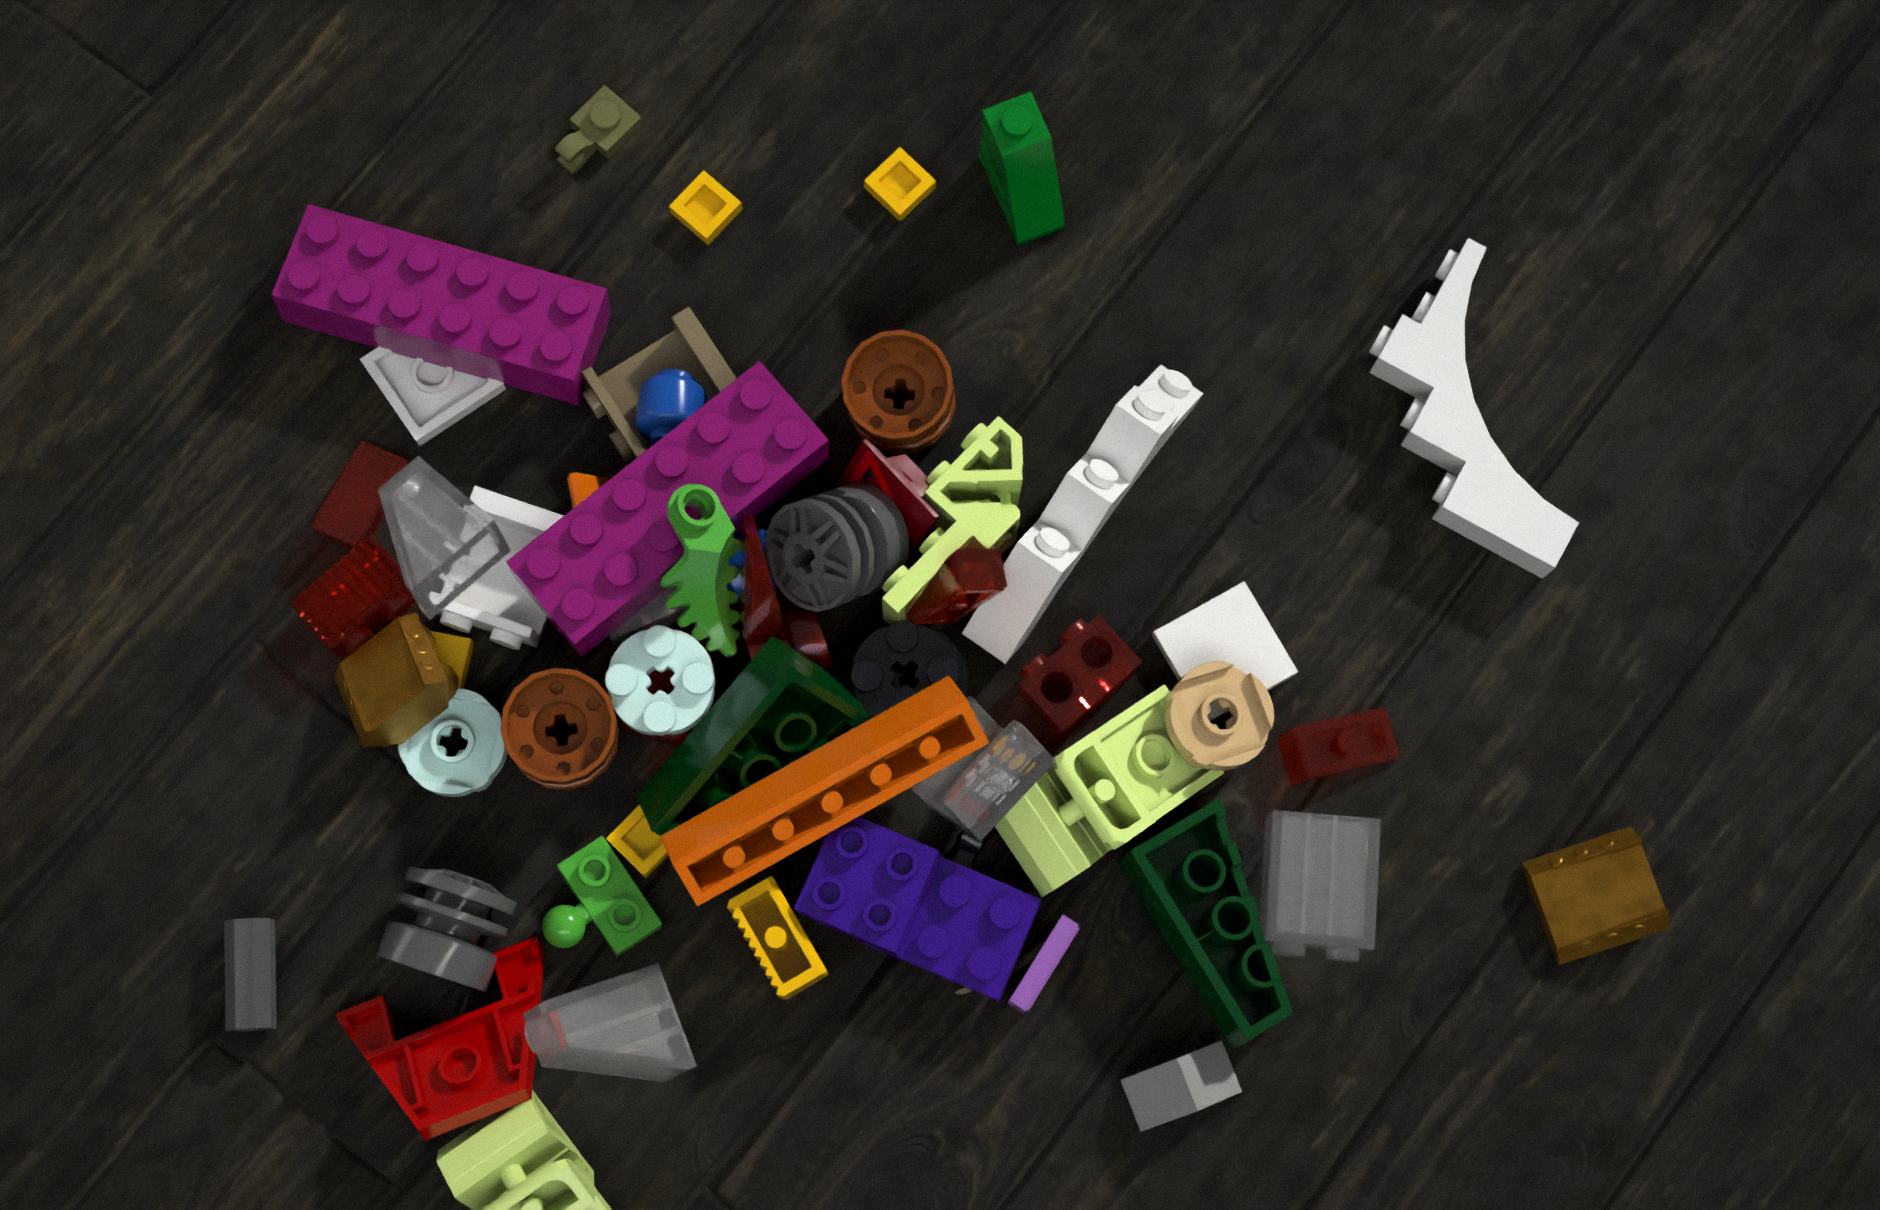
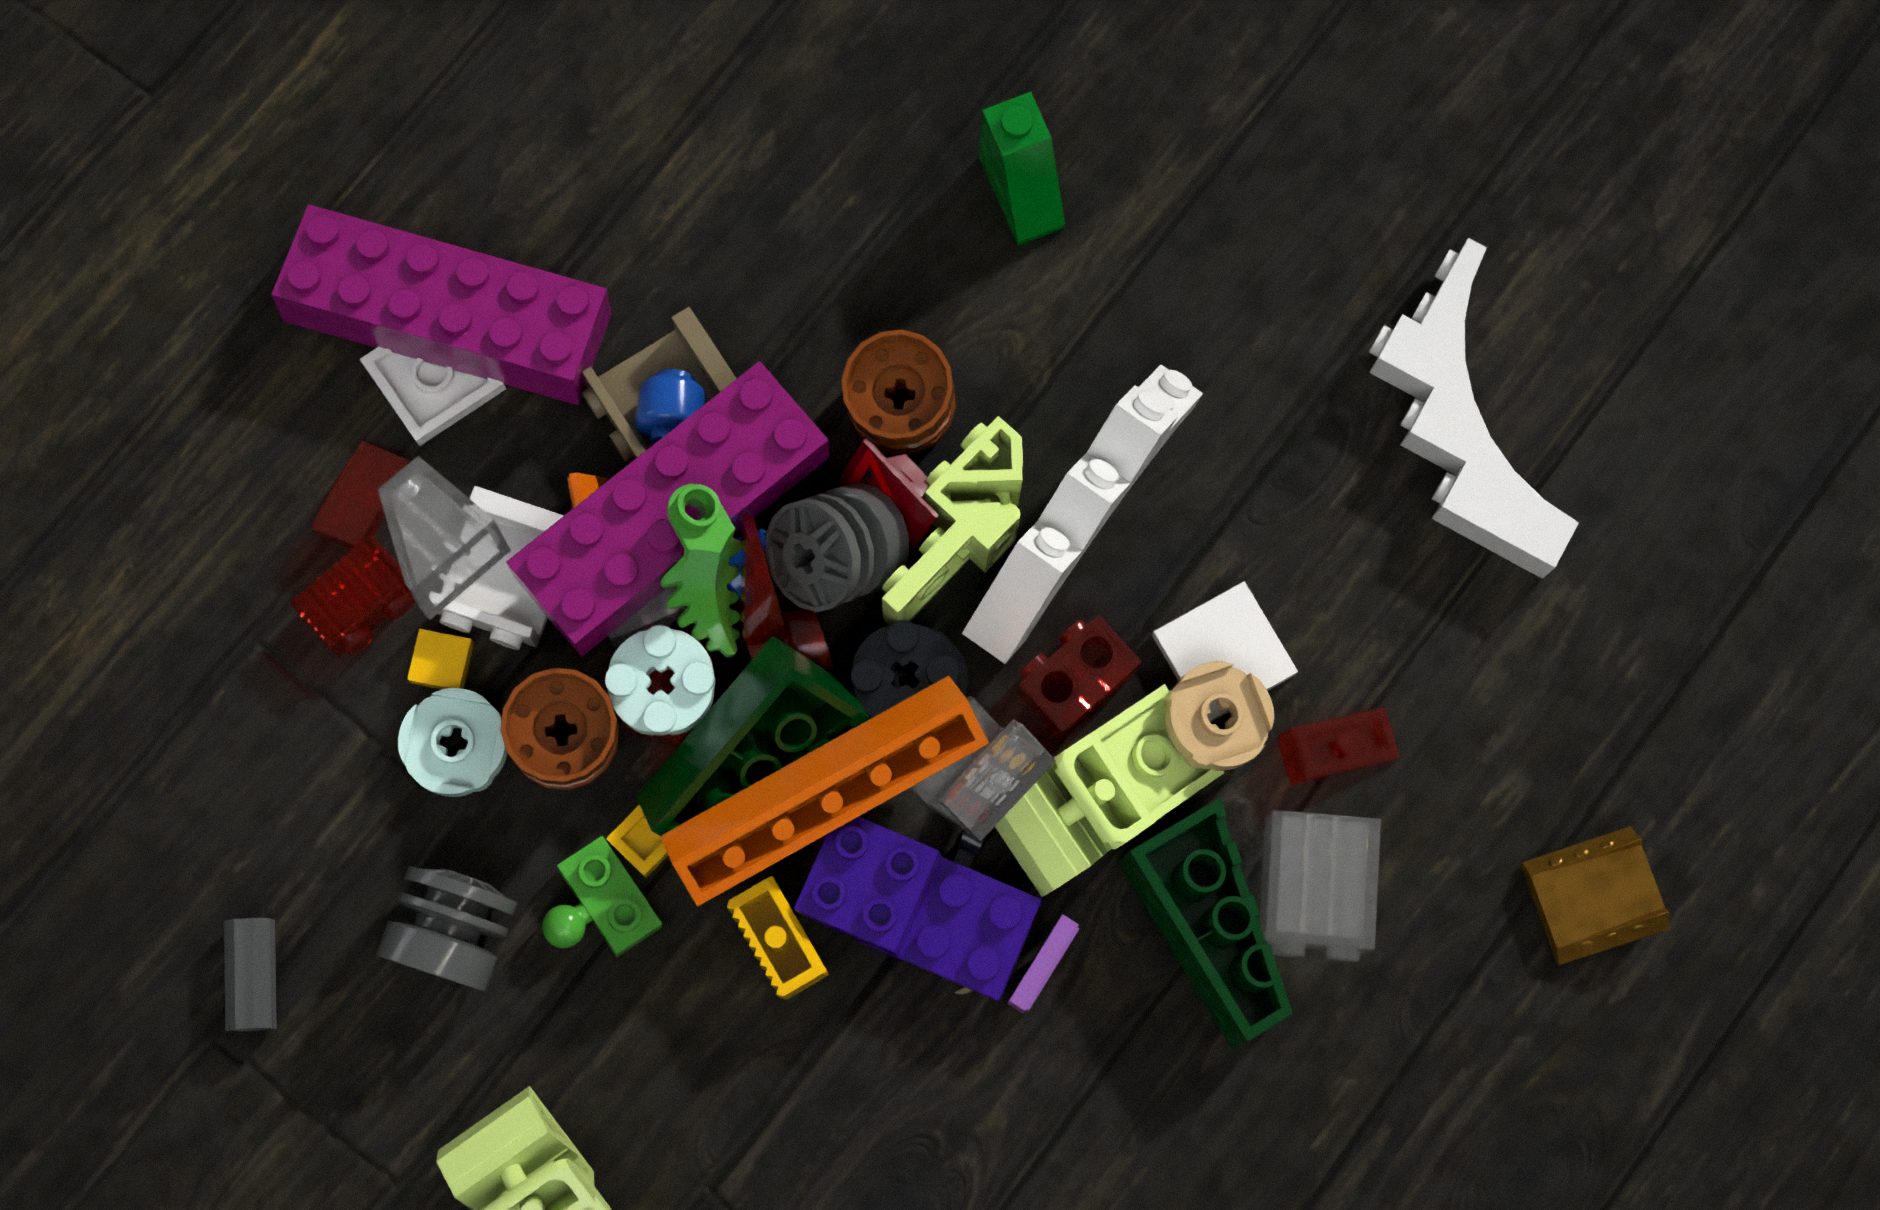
(395, 683): pearl gold slope -> none
(464, 1064): red wing -> none
(599, 125): olive plate -> none
(612, 1029): clear slope -> none
(705, 207): yellow tile -> none
(899, 184): yellow tile -> none
(960, 586): clear red slope -> none
(1181, 1086): light grey slope -> none

